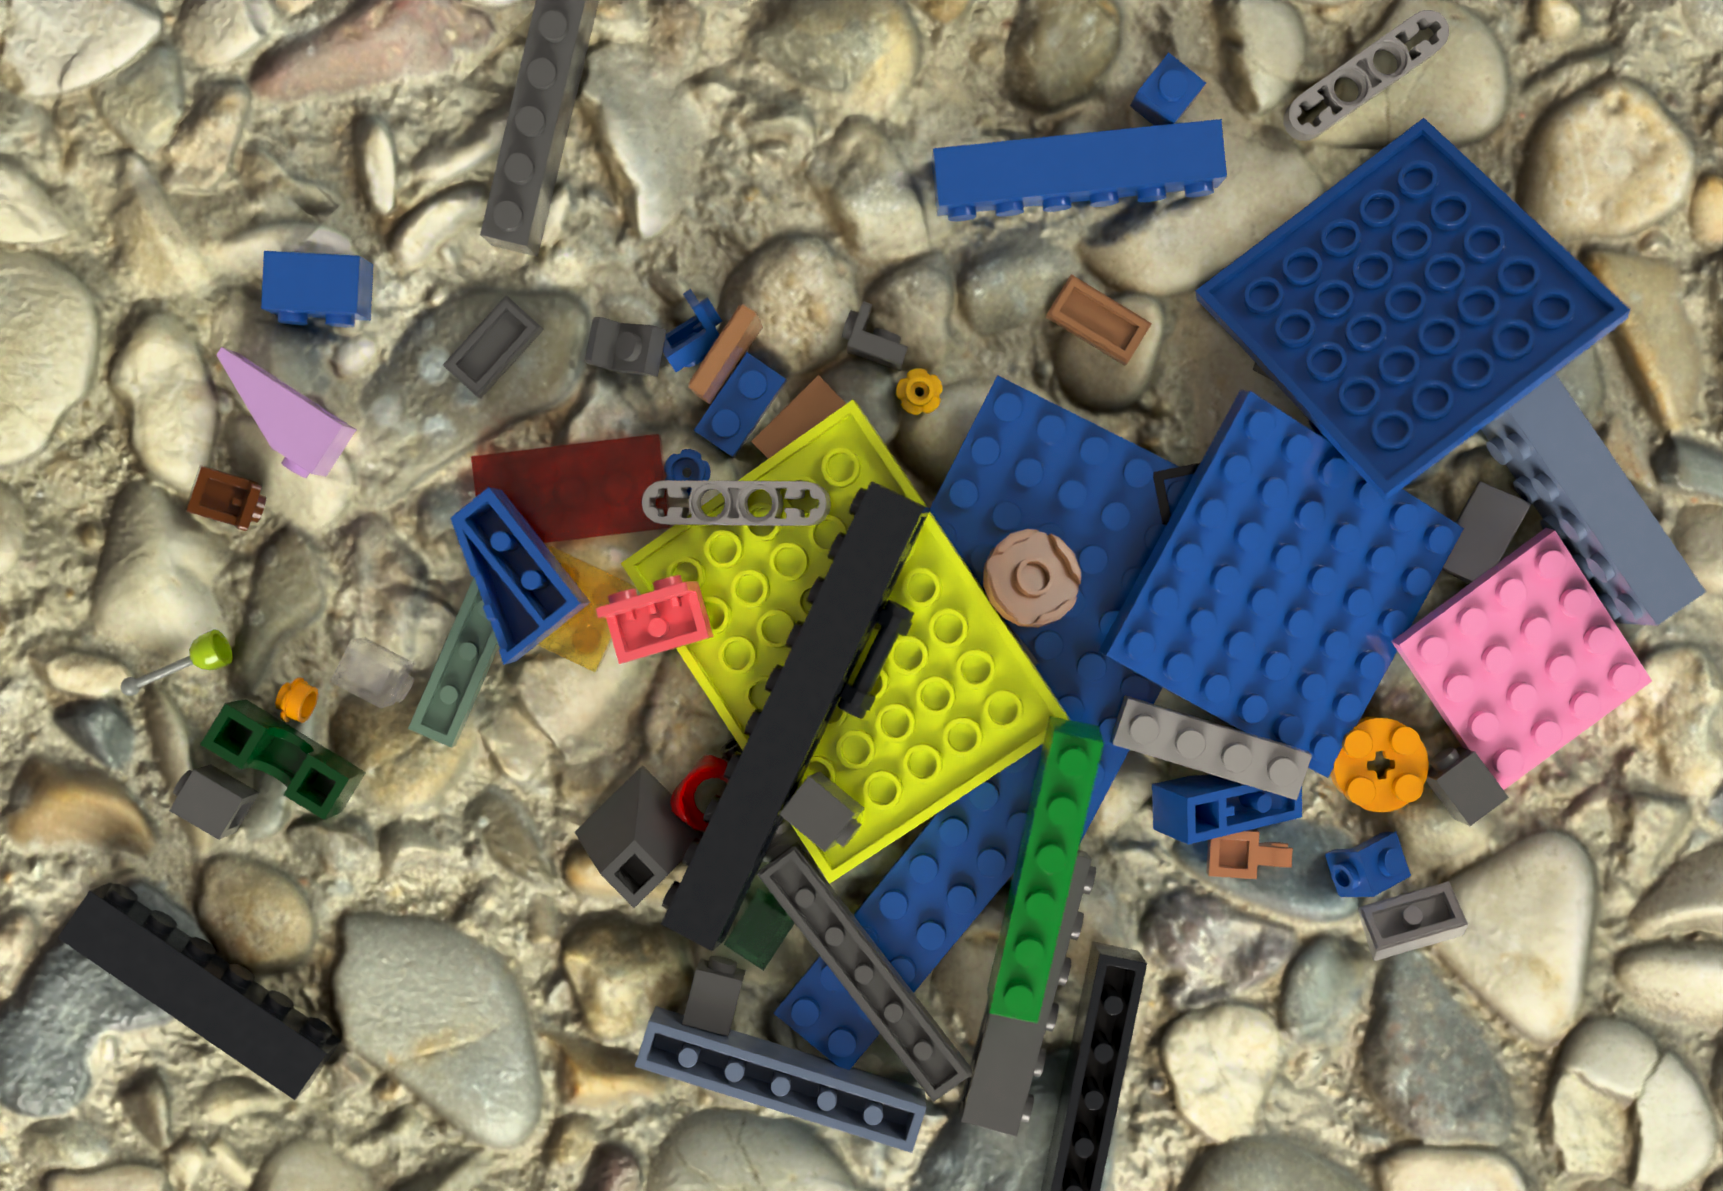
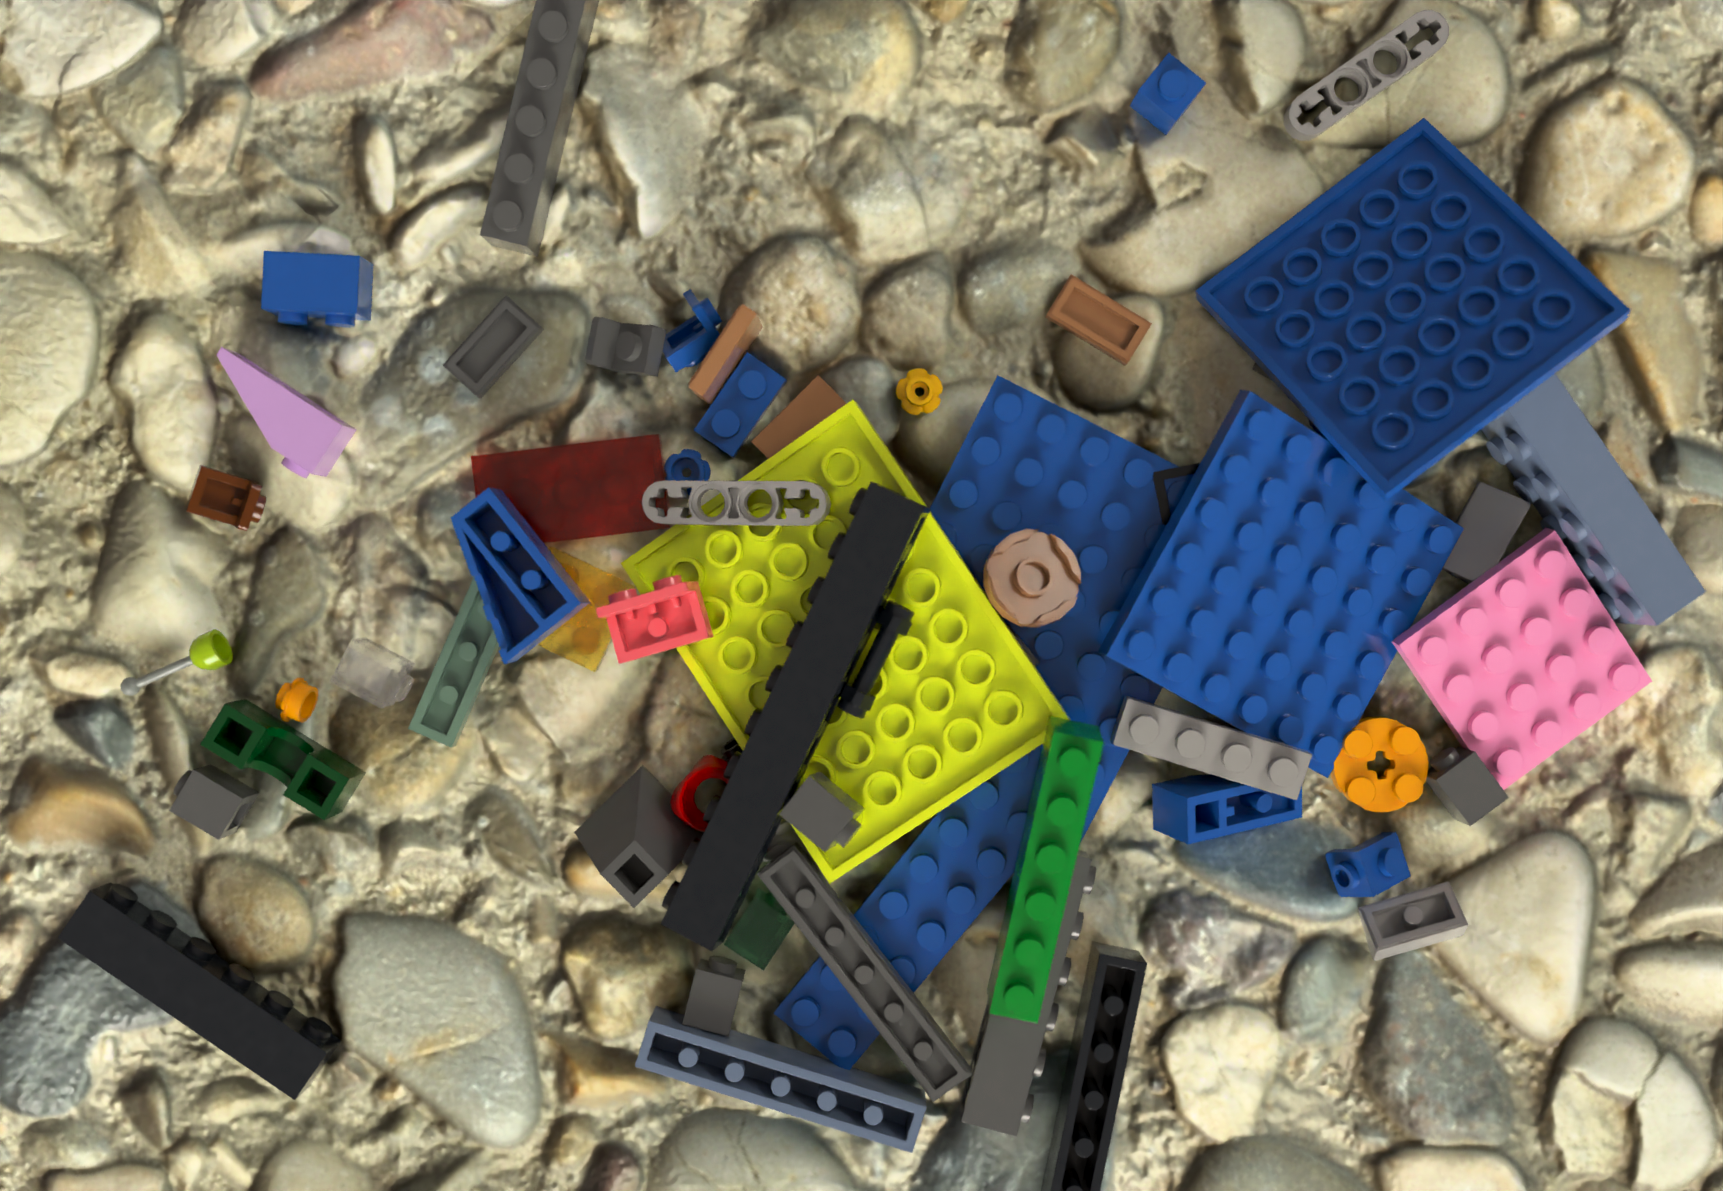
(880, 347): dark grey bracket -> none
(1079, 168): blue brick -> none
(1241, 853): nougat plate -> none

